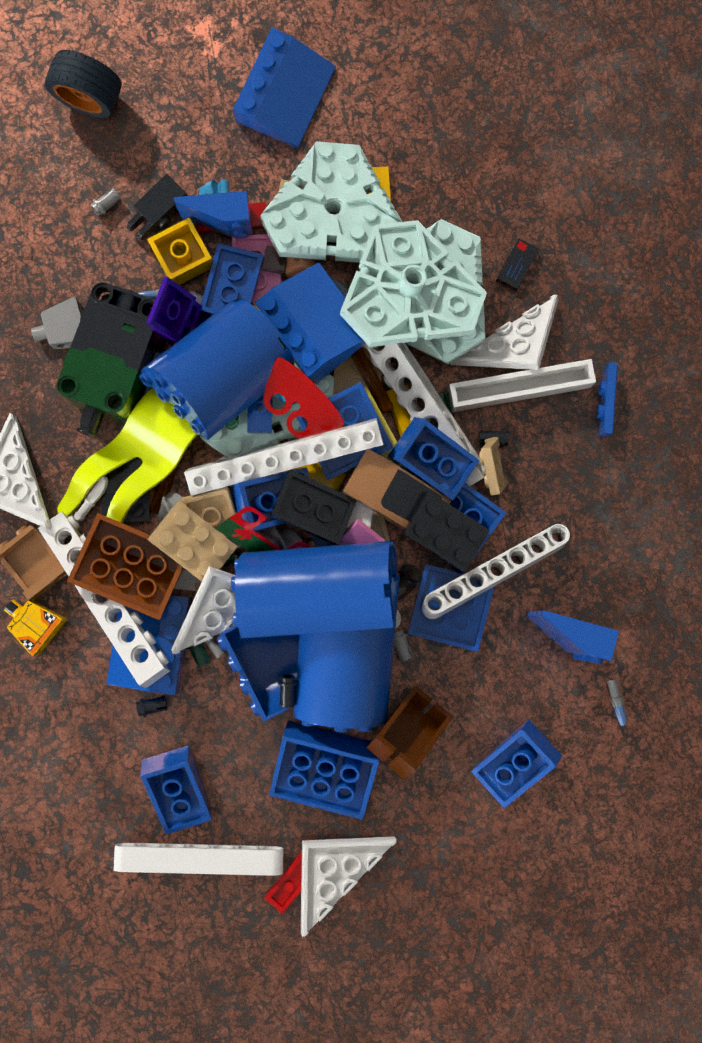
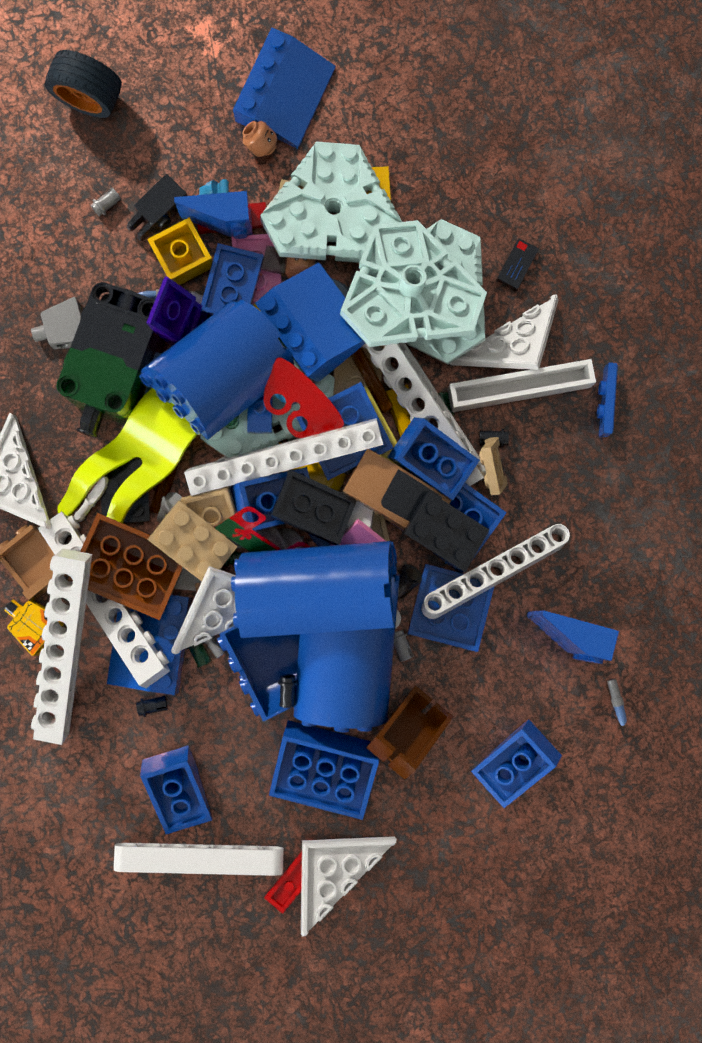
(77, 566): none -> white brick
(259, 138): none -> nougat head

